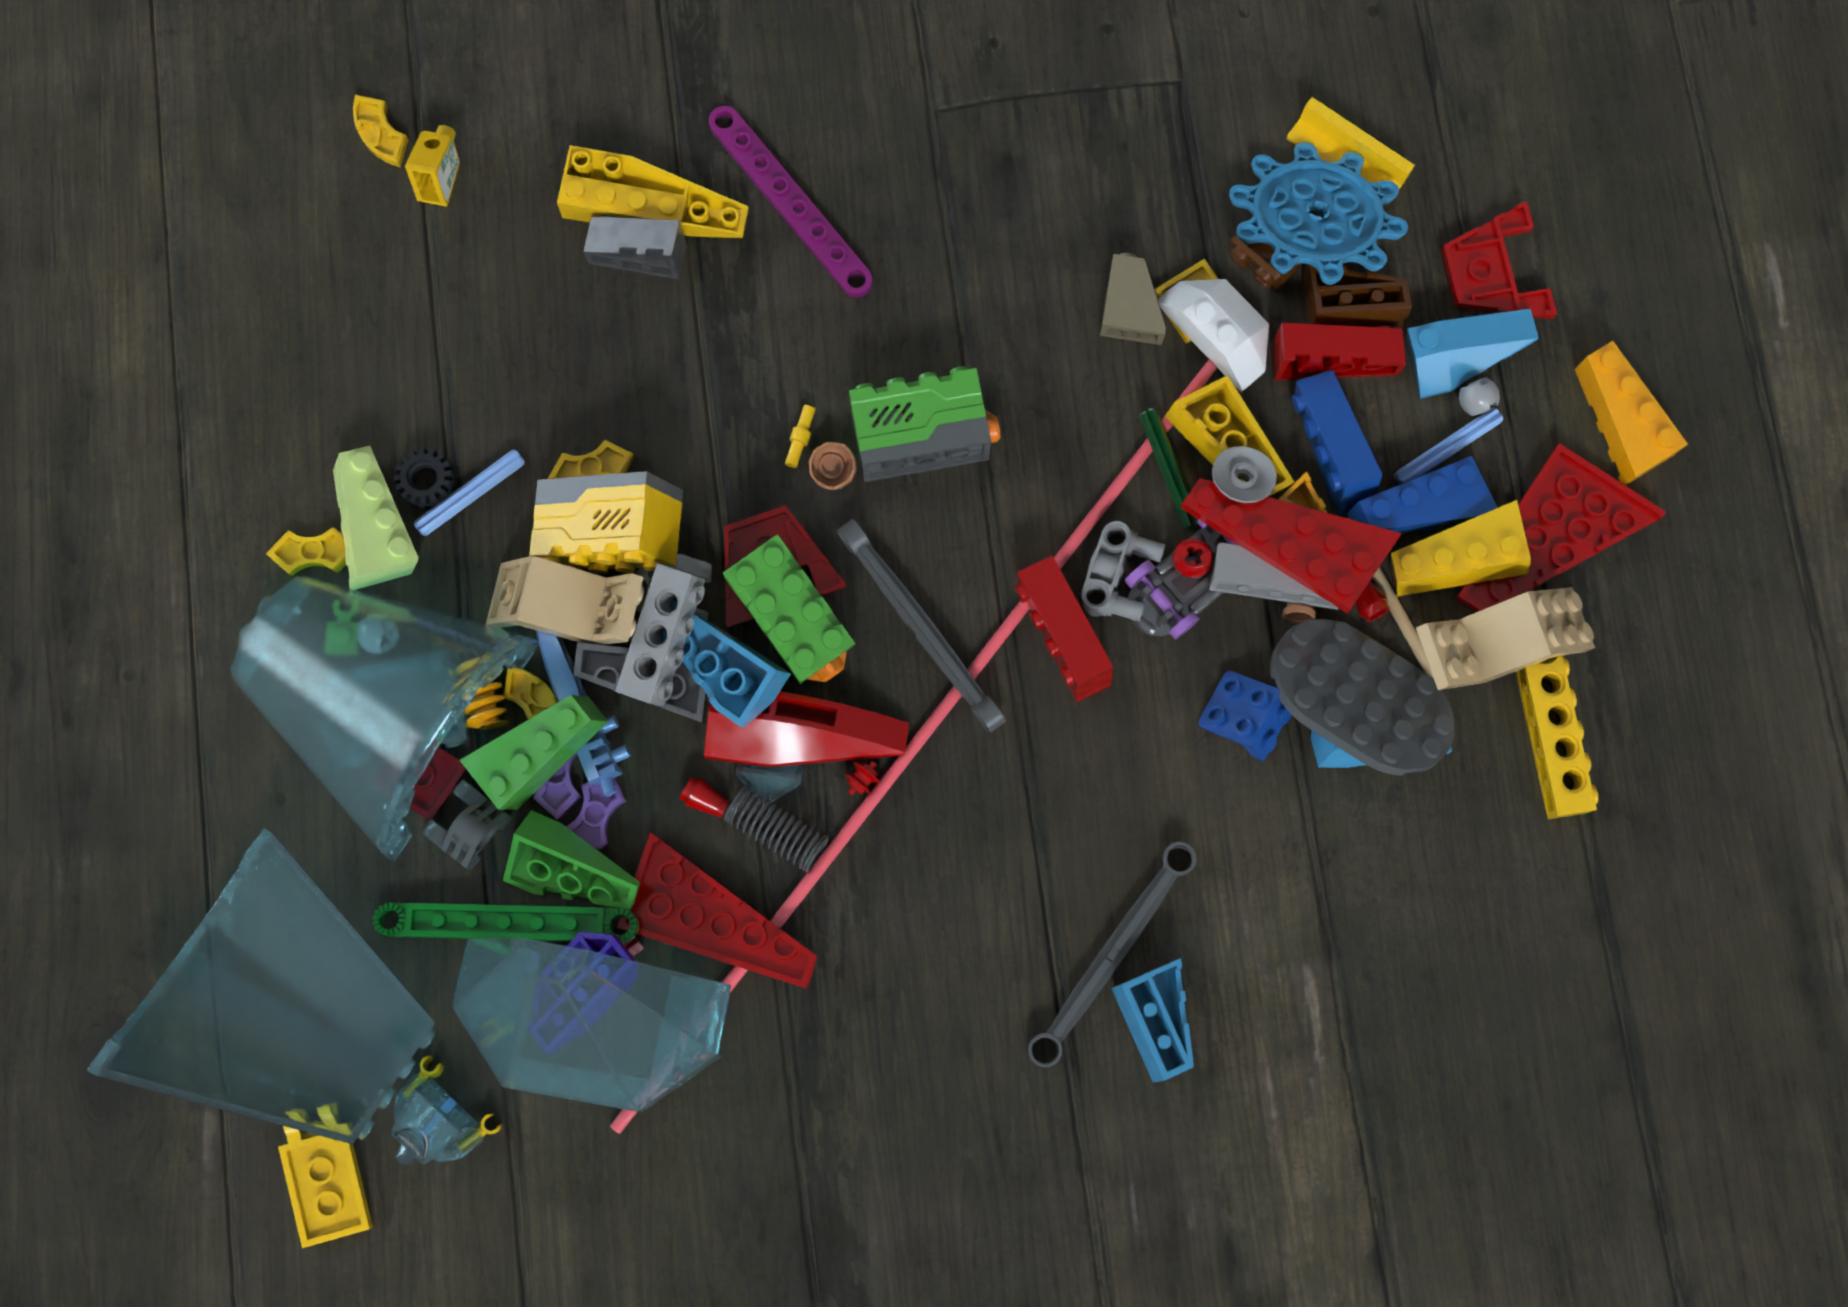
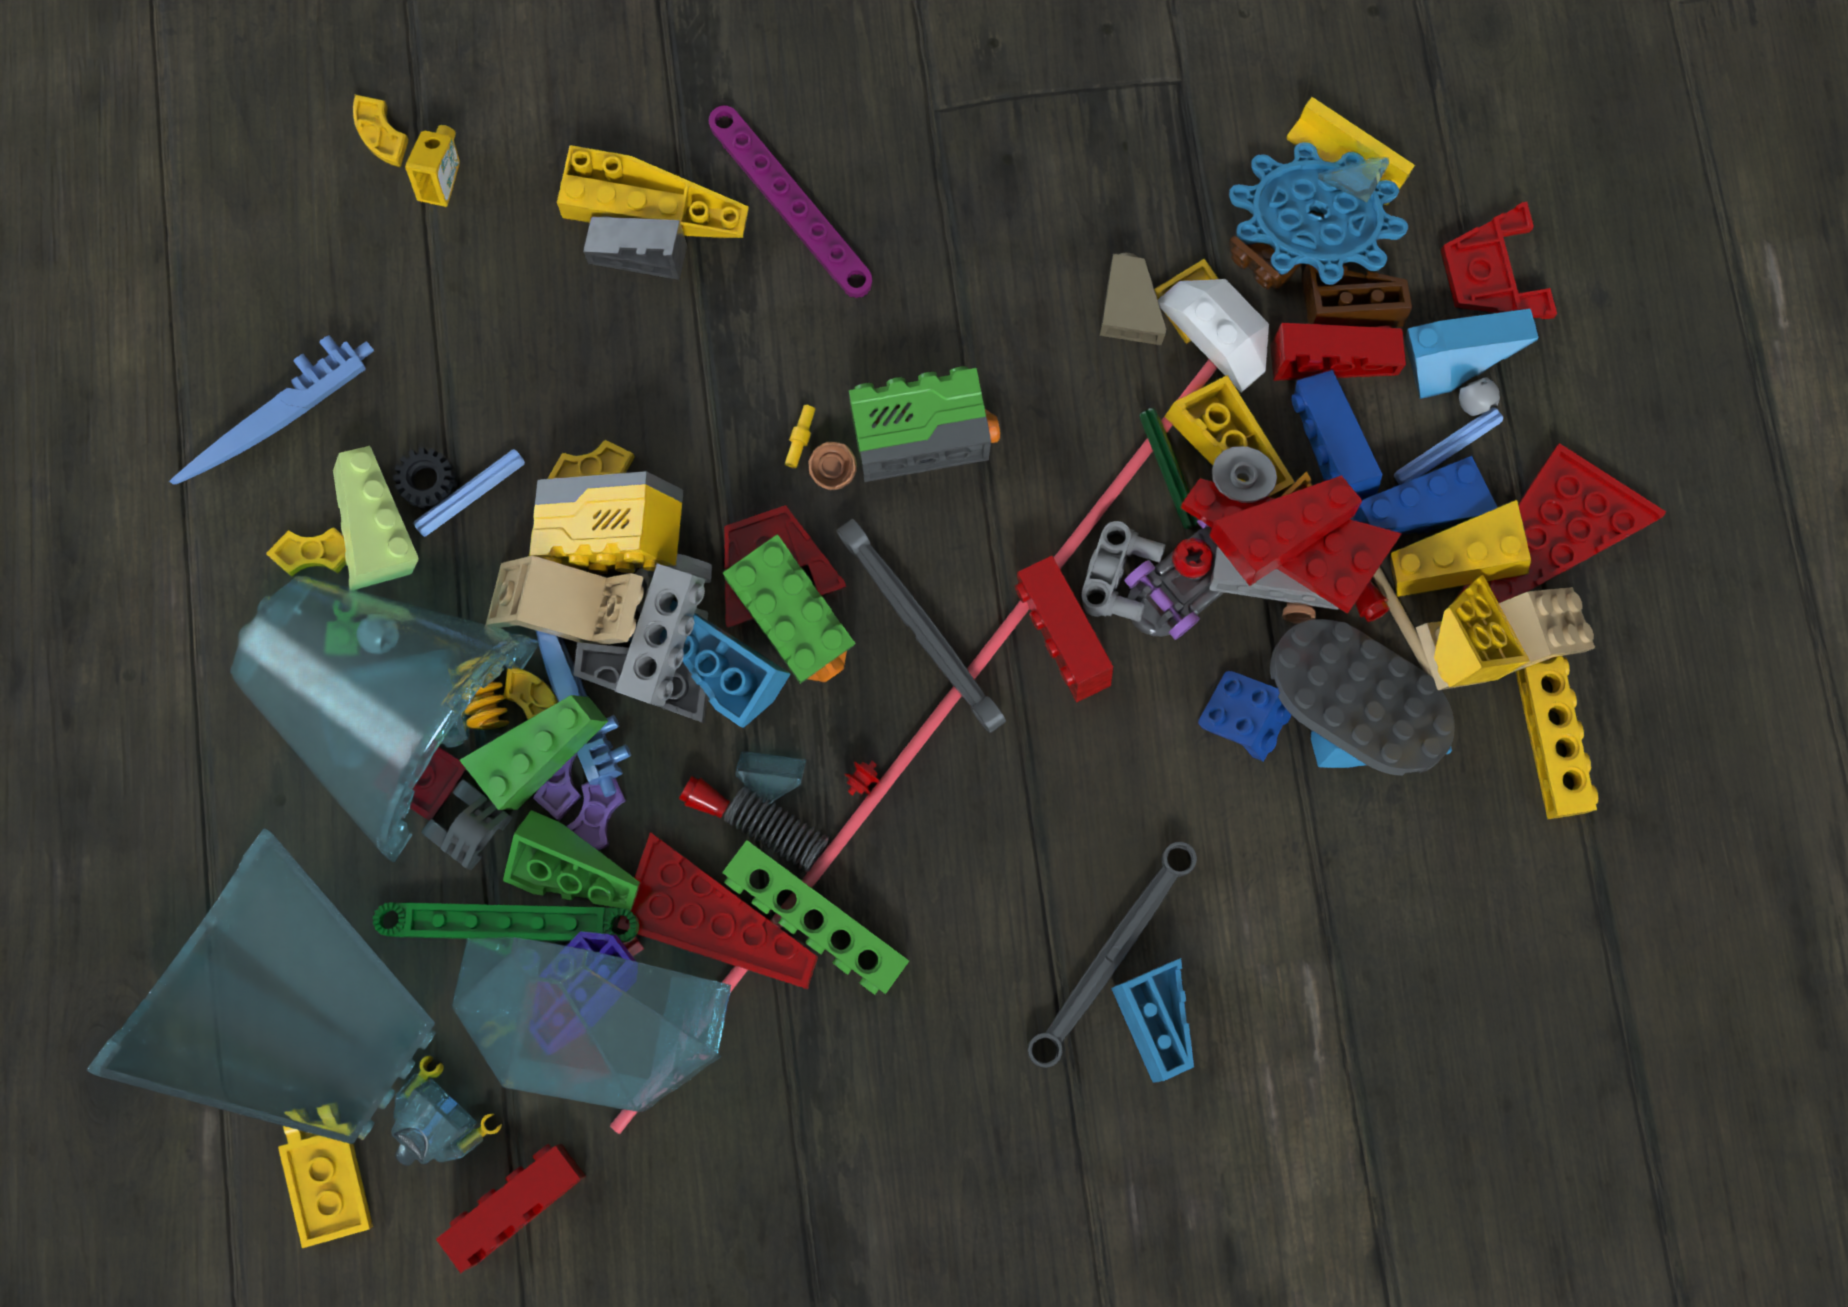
(310, 389): none -> medium blue piece
(510, 1208): none -> red wedge
(804, 732): red wedge -> none
(889, 961): none -> bright green brick
(1279, 529): none -> red wedge
(1357, 178): none -> clear light blue slope
(1476, 639): none -> yellow wedge
(1627, 414): light orange wedge -> none

